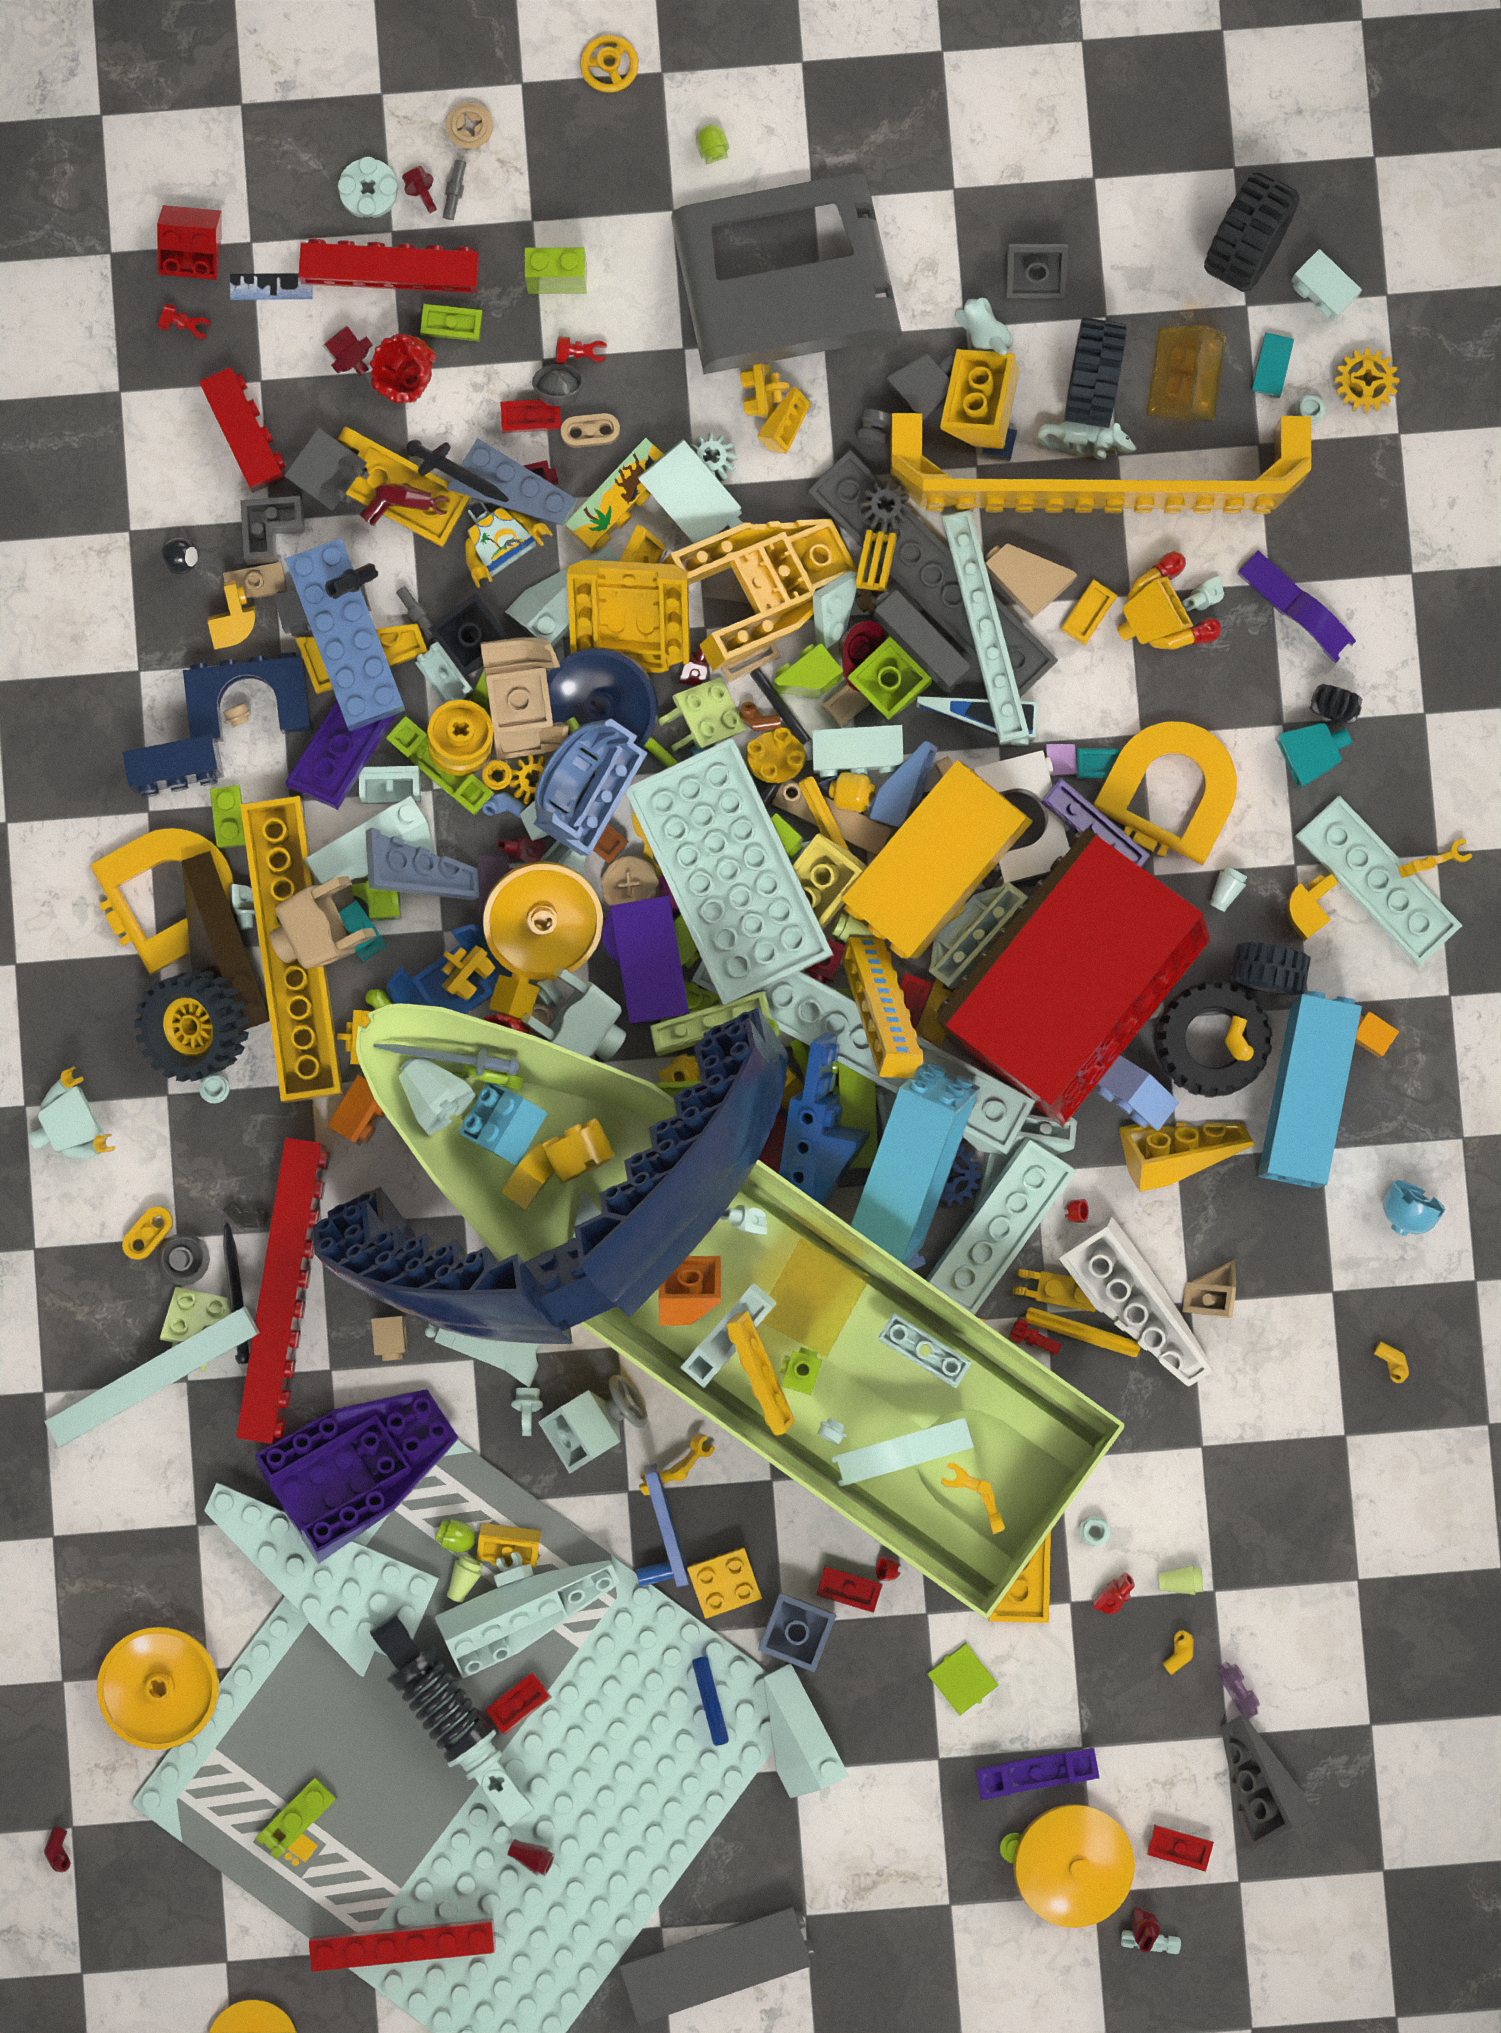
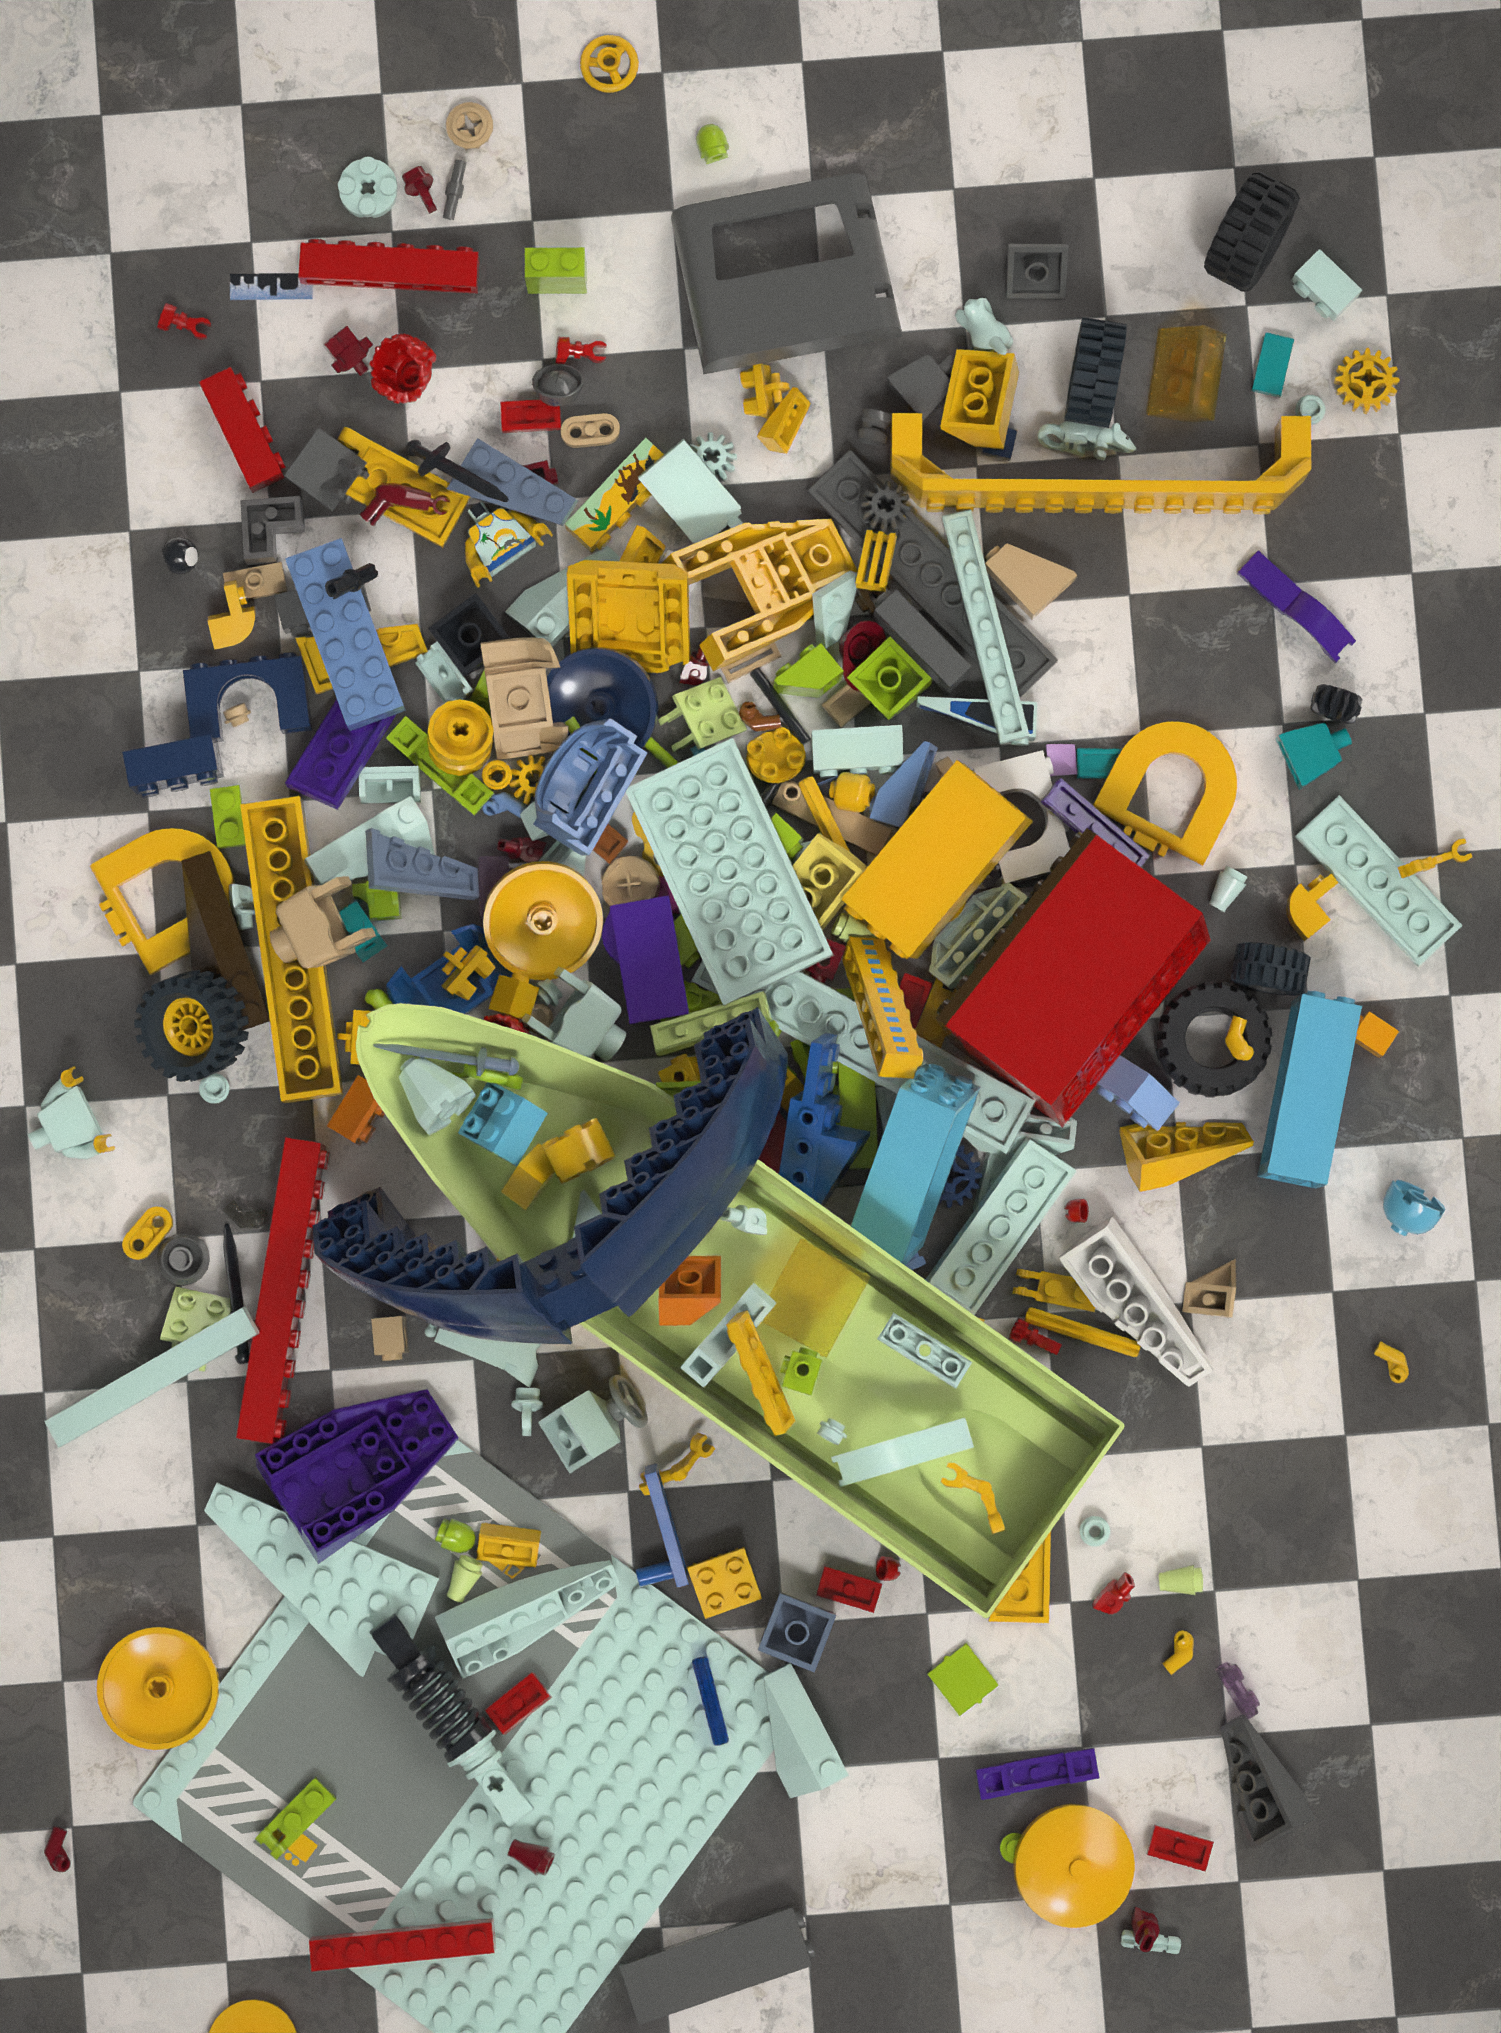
(189, 242): red slope -> none
(416, 611): dark grey bar -> none
(451, 322): lime plate -> none
(513, 1573): light aqua tile -> none
(1089, 612): yellow tile -> none
(1157, 613): yellow torso -> none
(1204, 595): light aqua piece -> none

